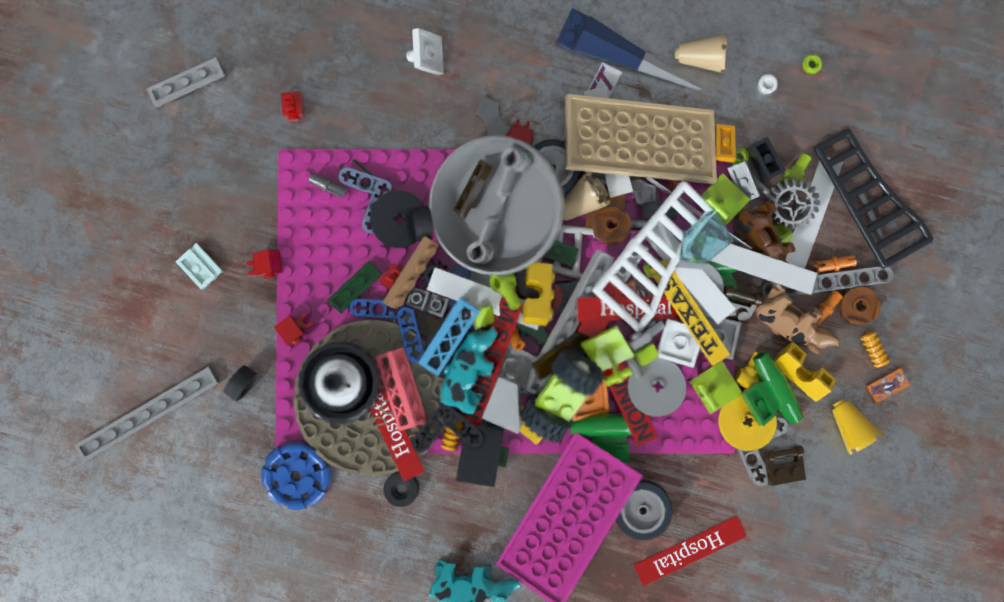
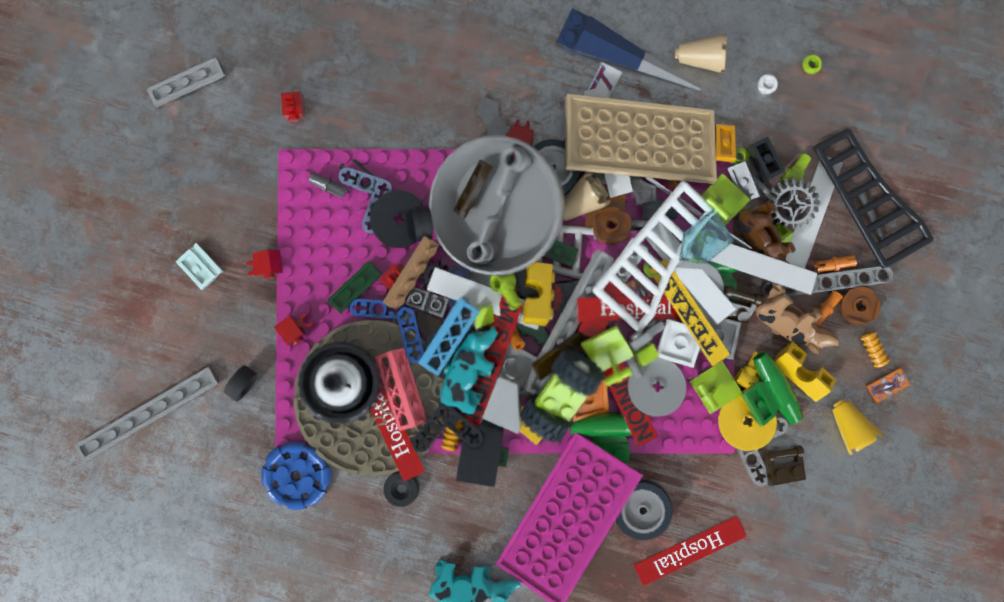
(427, 52): white tile -> none

